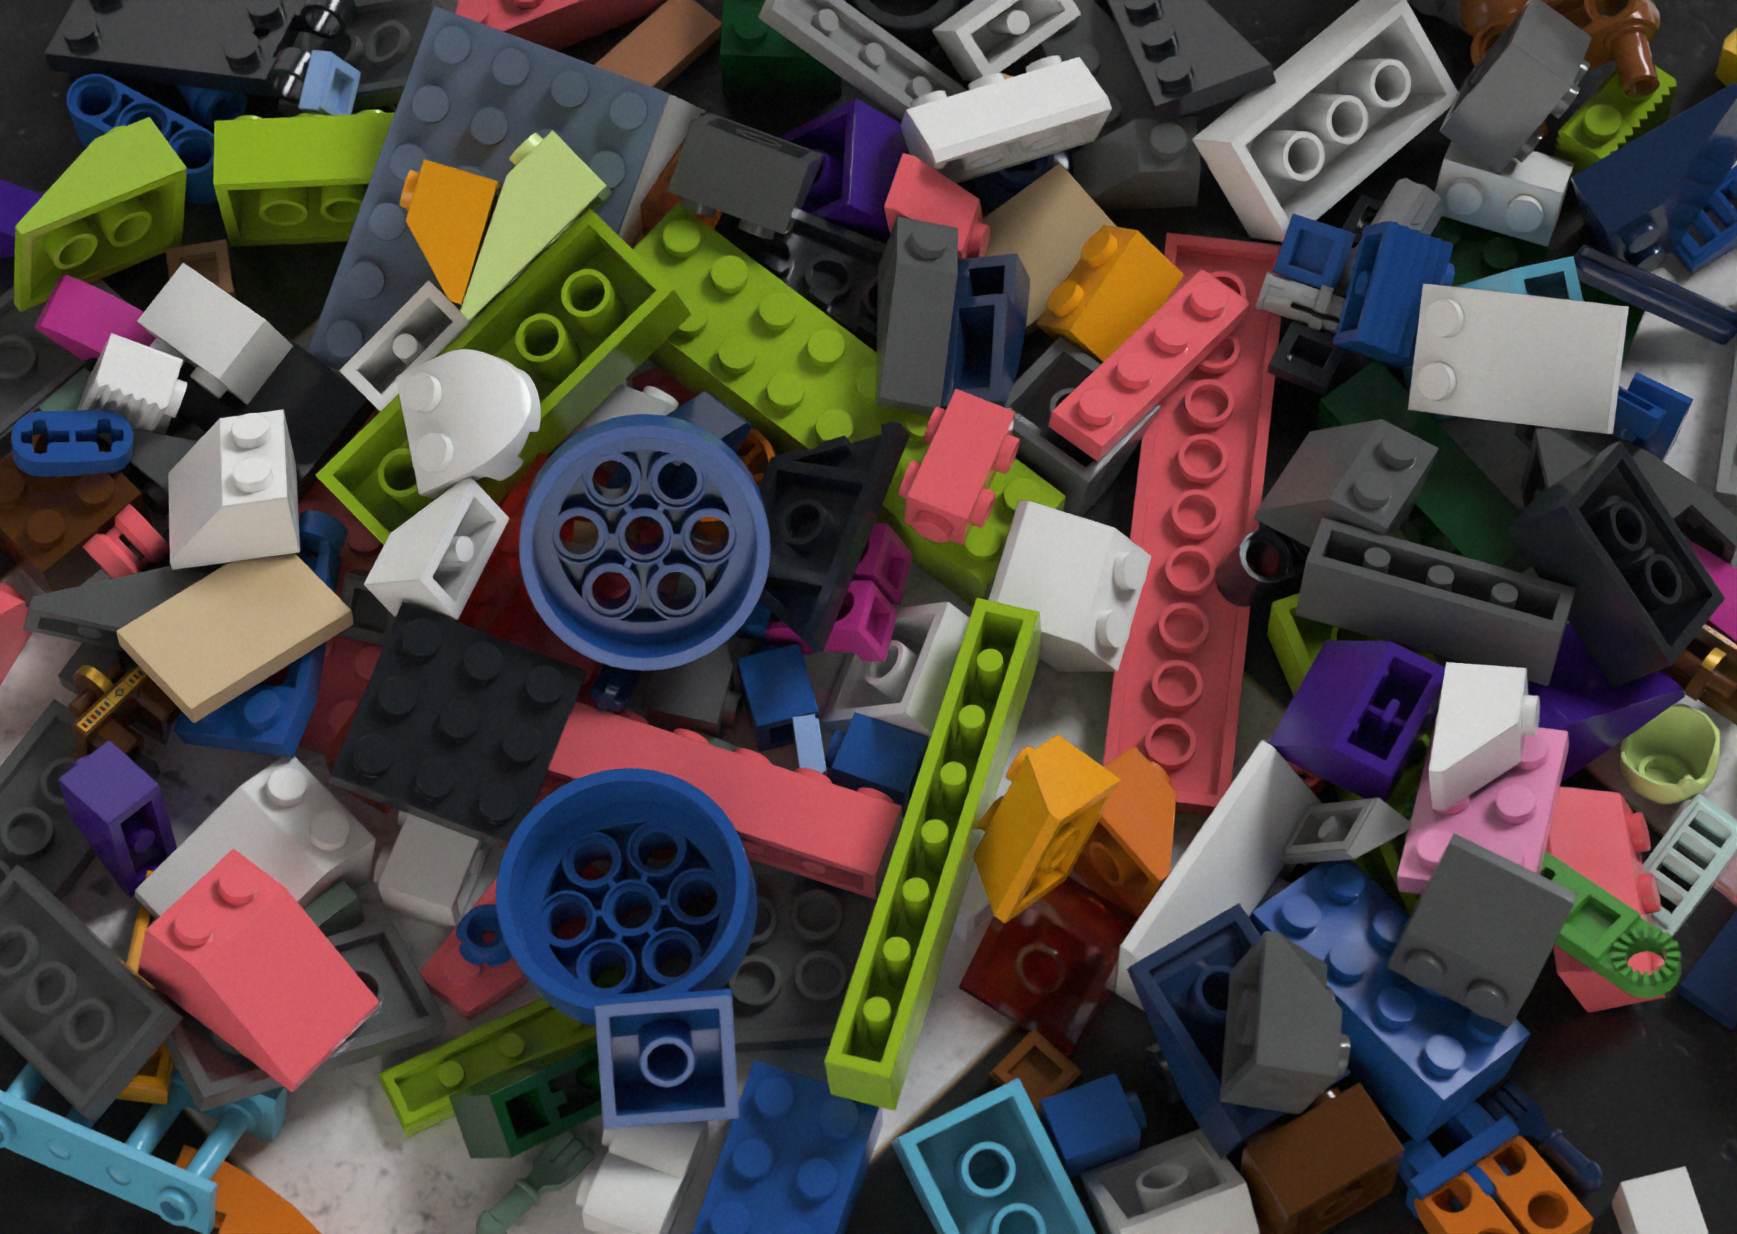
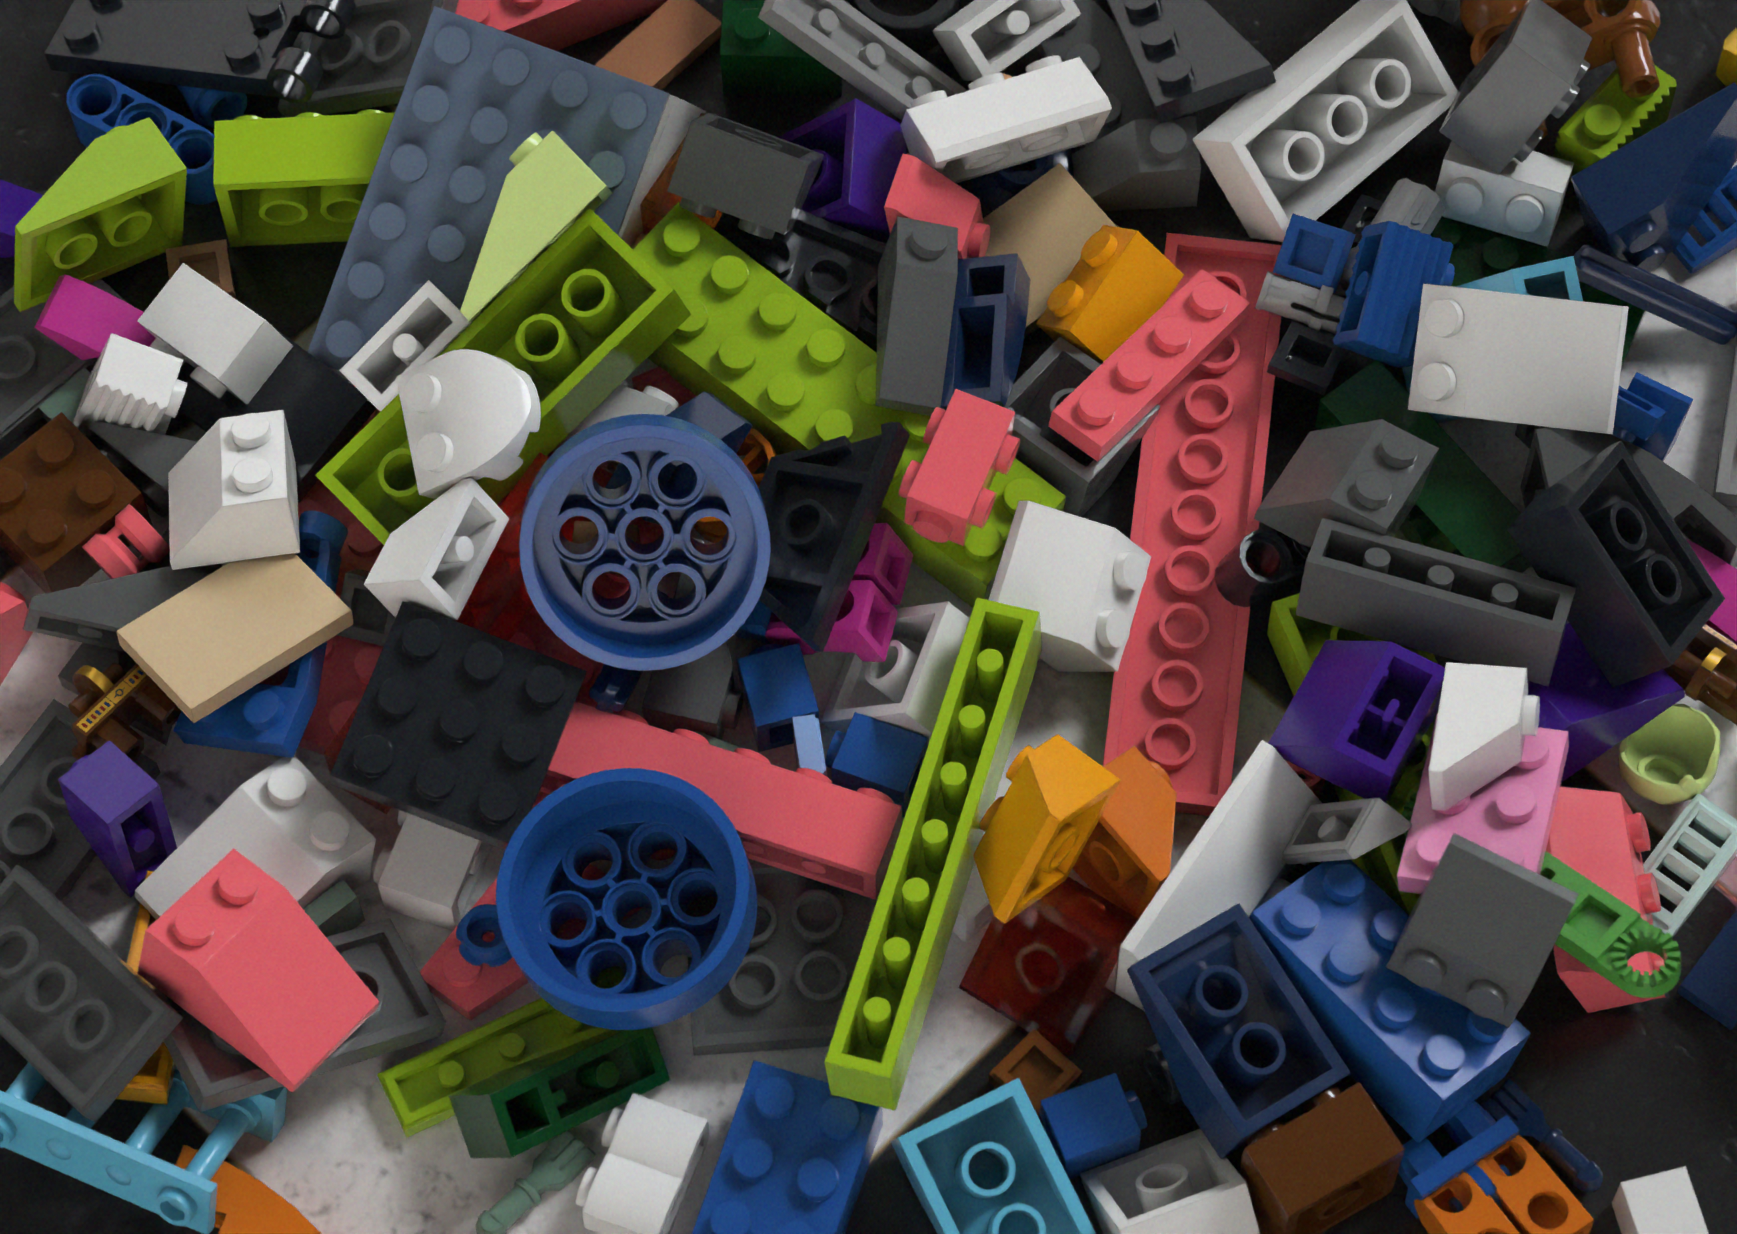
(71, 442): blue beam -> none
(329, 85): light blue tile -> none
(449, 220): light orange slope -> none
(667, 1058): blue slope -> none
(1281, 1029): dark grey slope -> none

